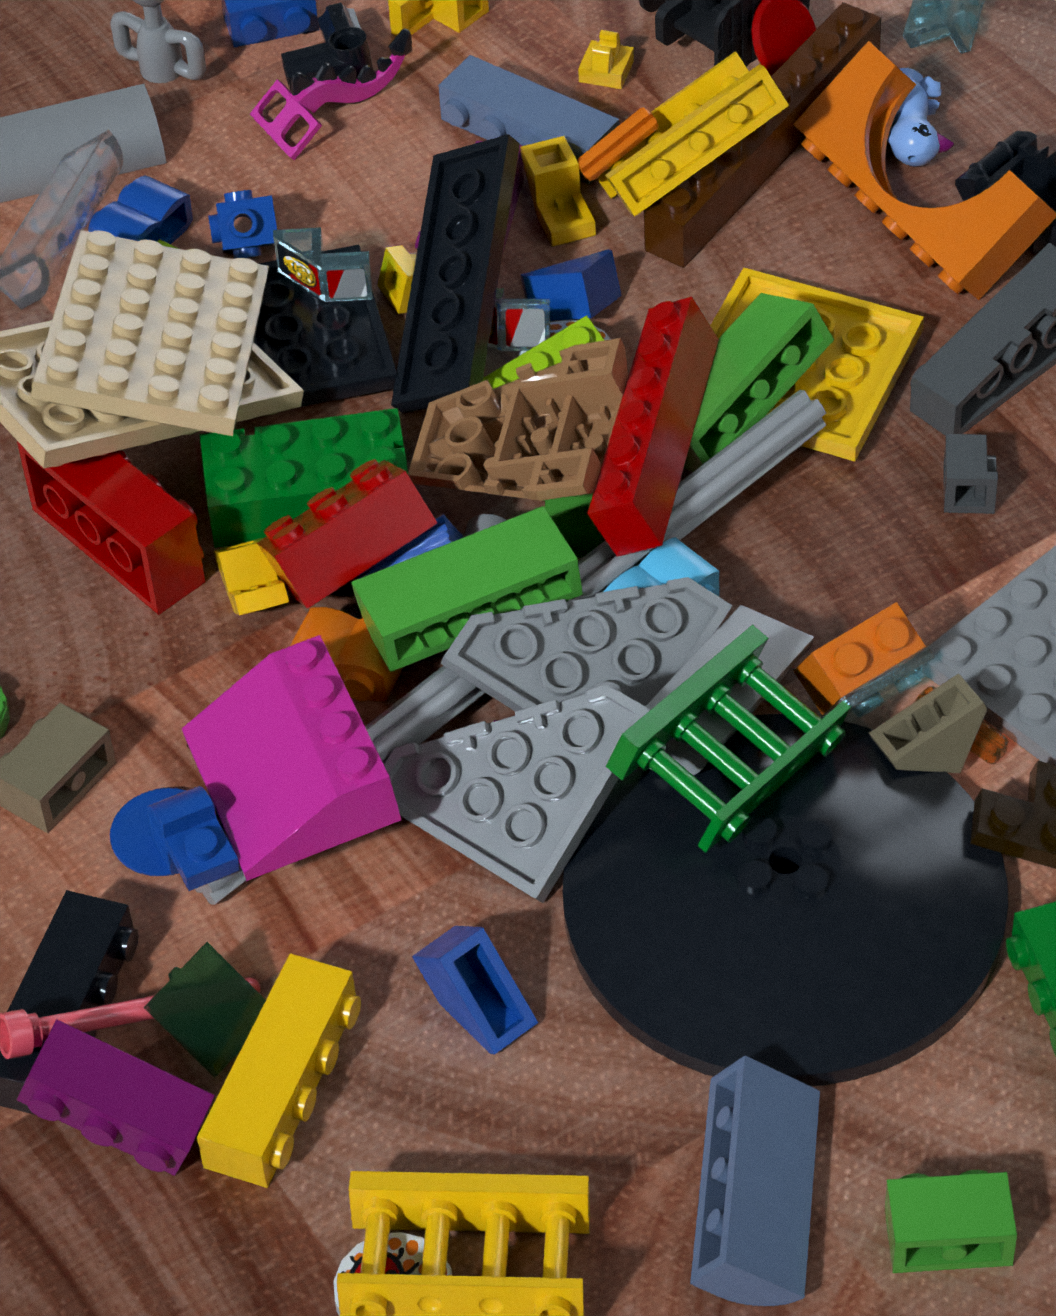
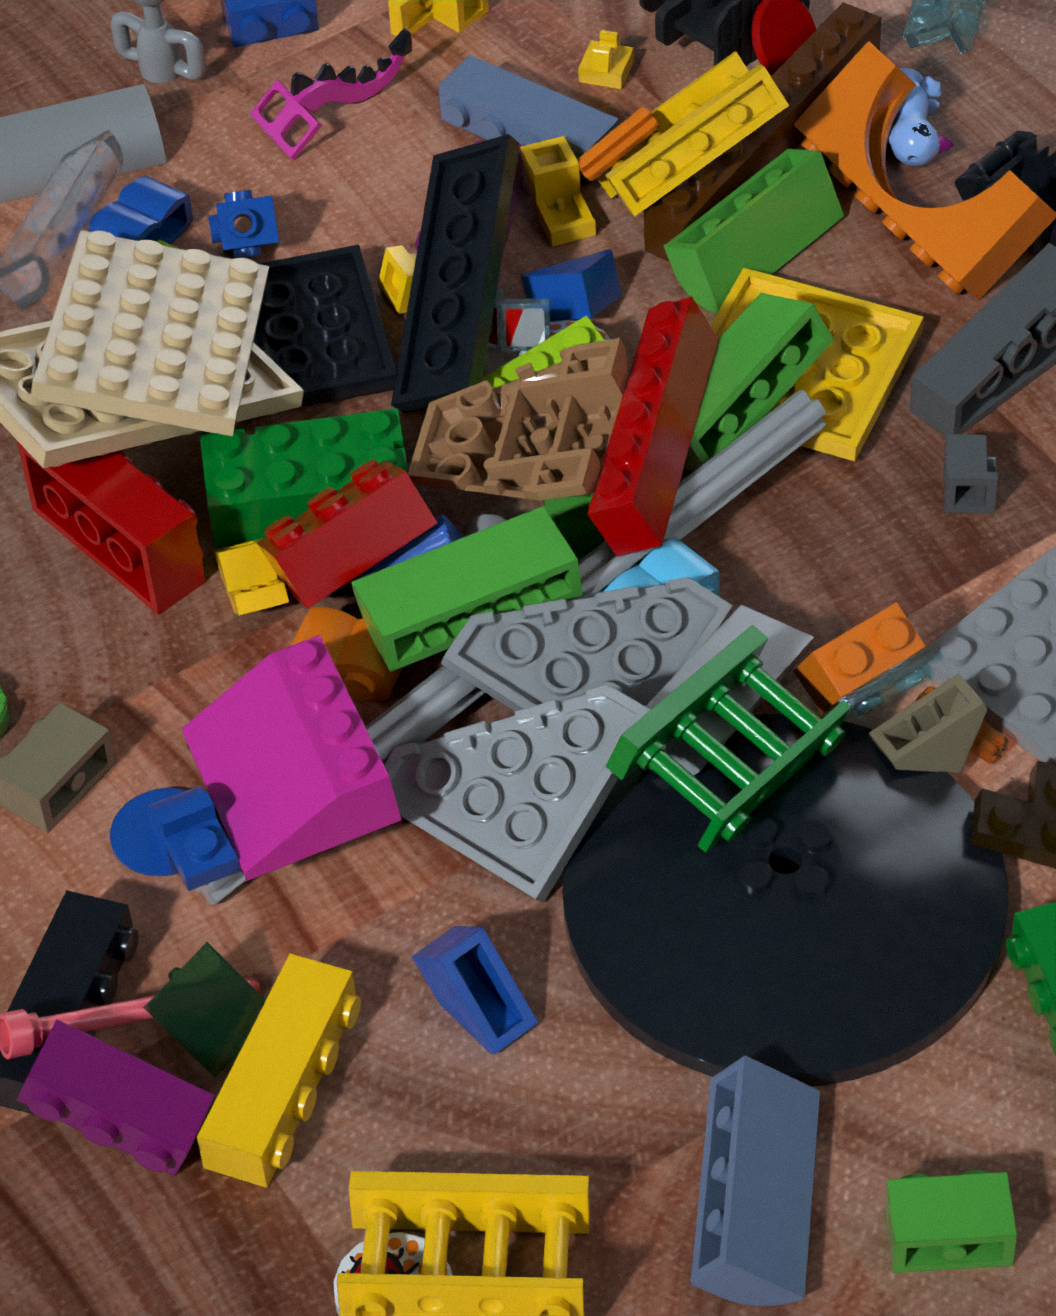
(326, 275): slope -> none
(343, 46): black piece -> none
(756, 226): none -> bright green brick

